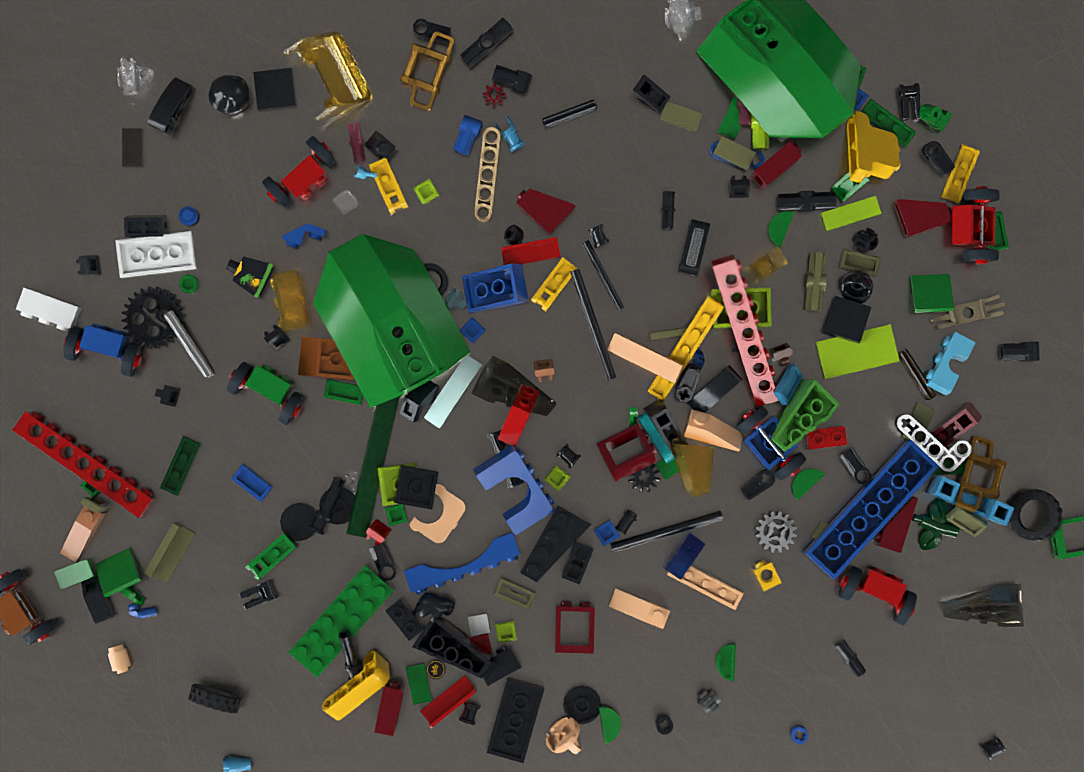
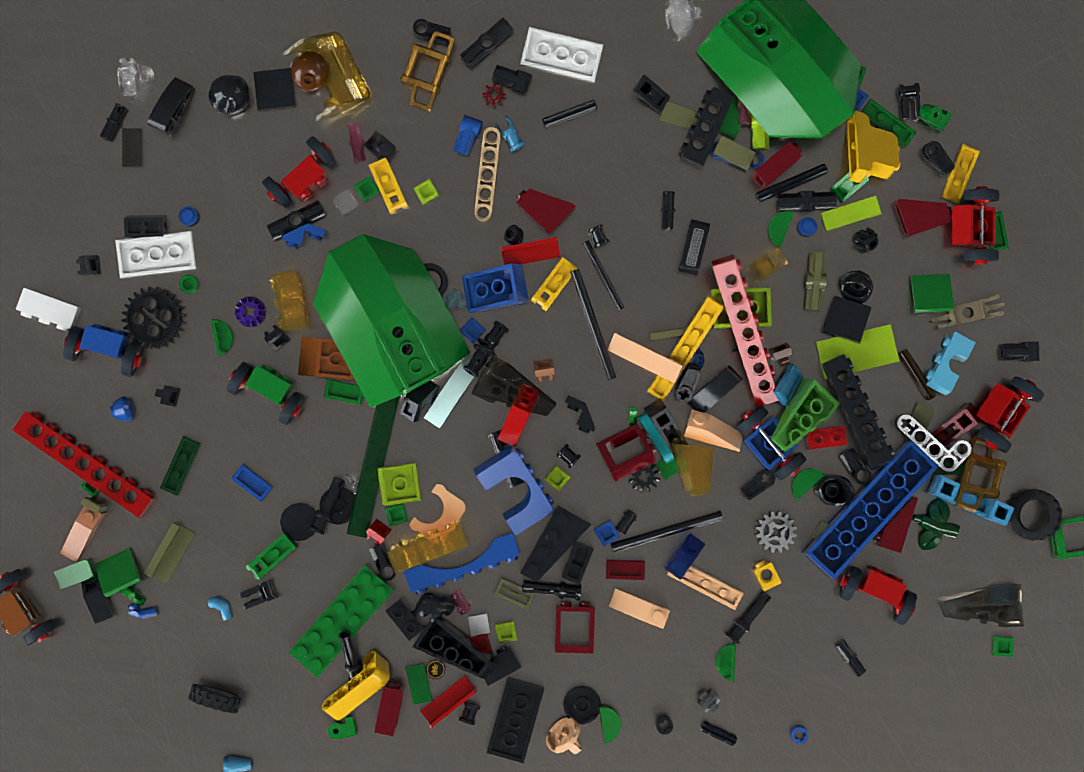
(112, 122): none -> black axle
(119, 659): light nougat brick -> none
(122, 409): none -> blue cone
(188, 343): light grey axle -> none
(222, 335): none -> green tile
(222, 605): none -> dark azure arm
(251, 274): black torso -> none
(259, 312): none -> dark purple gear
(284, 225): none -> black piece
(310, 71): none -> reddish brown cylinder
(341, 730): none -> green leg
(362, 173): medium azure hand -> none
(367, 189): none -> green tile
(415, 487): black tile -> none
(427, 548): none -> clear yellow brick
(460, 602): none -> clear pink pin
(485, 348): none -> black piece
(561, 54): none -> white tile
(561, 590): none -> black pin
(585, 421): none -> black slope
(625, 569): none -> dark red tile
(718, 733): none -> black axle
(722, 101): none -> black brick
(739, 188): black tile -> none
(742, 625): none -> black pin
(792, 182): none -> black axle
(807, 226): none -> blue plate
(834, 490): none -> black hair
(854, 261): olive tile -> none
(874, 458): none -> black brick
(967, 521): olive tile -> none
(993, 749): black bush -> none
(1003, 646): none -> green tile
(1005, 410): none -> brick

